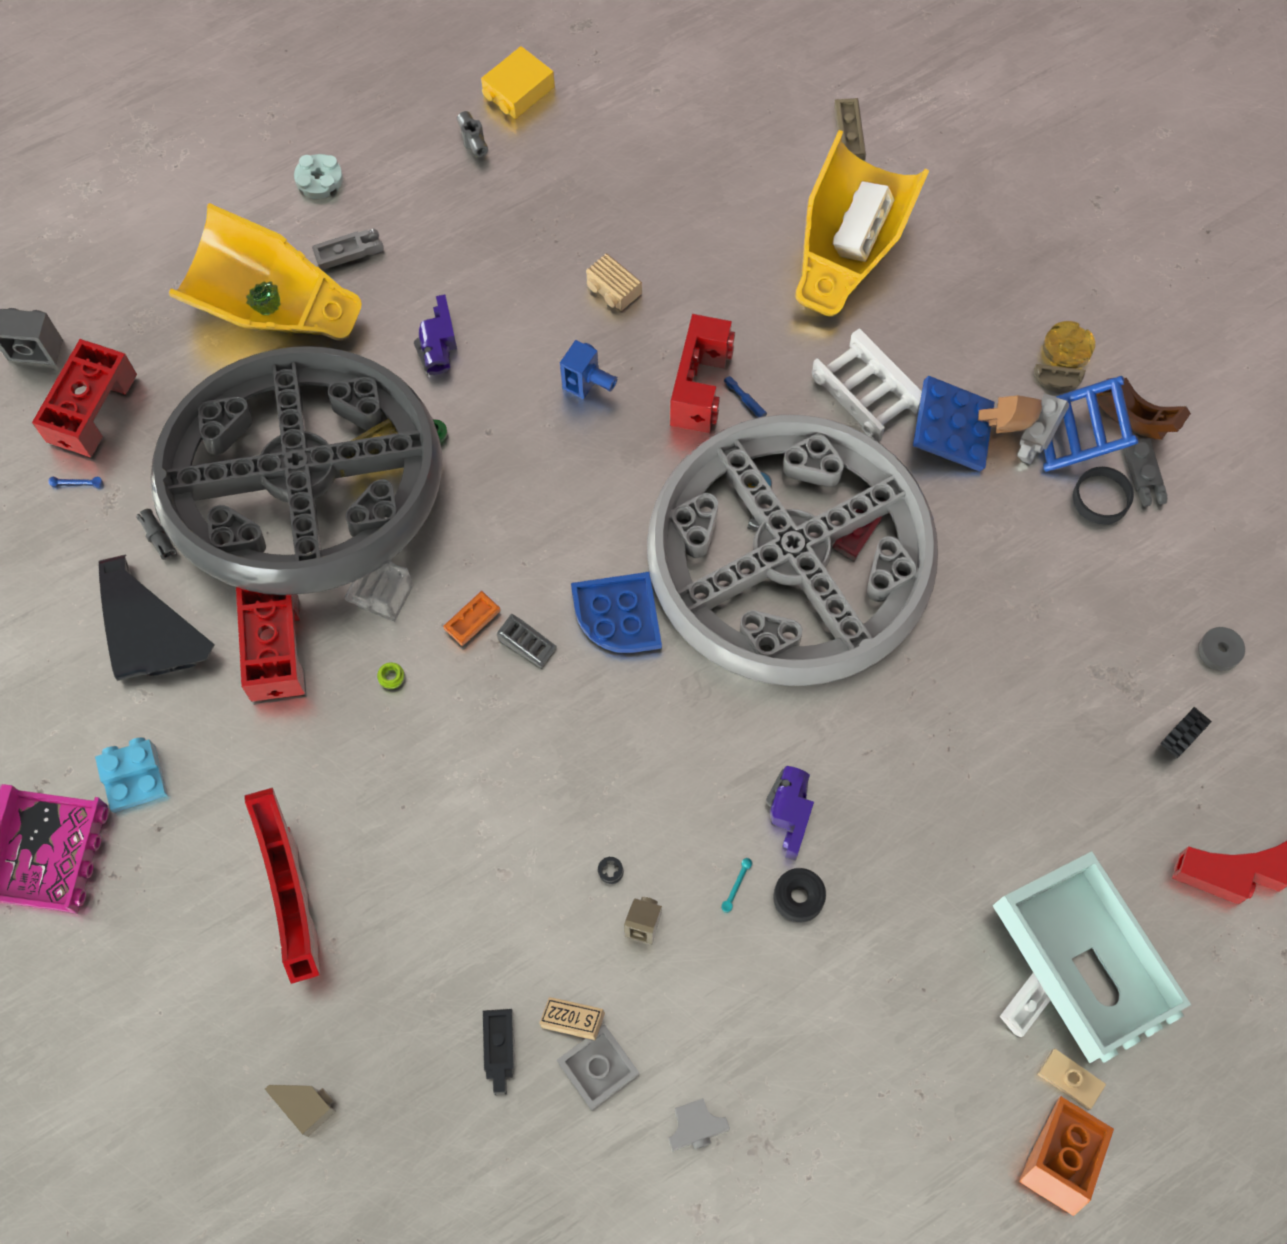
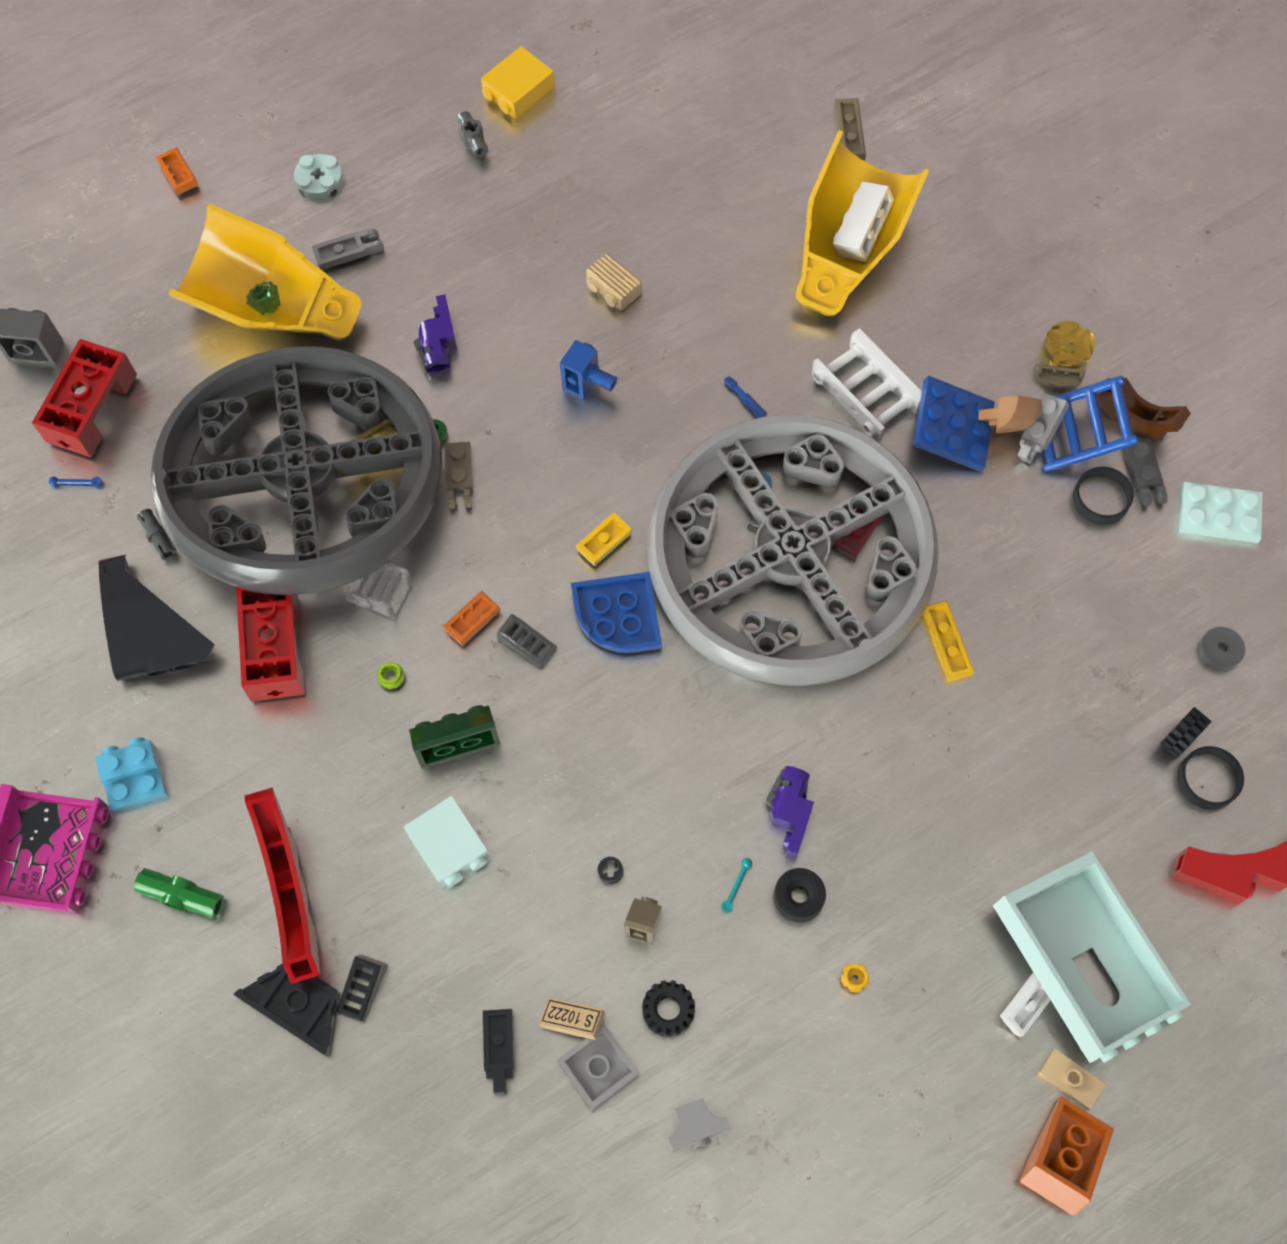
(177, 171): none -> orange plate
(178, 893): none -> green piece
(301, 1007): none -> black wing
(303, 1105): dark tan slope -> none
(374, 980): none -> black slope
(447, 842): none -> light aqua brick
(454, 735): none -> dark green slope
(458, 472): none -> dark tan hinge
(604, 539): none -> yellow plate
(677, 992): none -> black tyre
(709, 344): red plate -> none
(858, 970): none -> yellow plate
(947, 641): none -> yellow tile
(1220, 512): none -> light aqua plate
(1225, 756): none -> black tyre

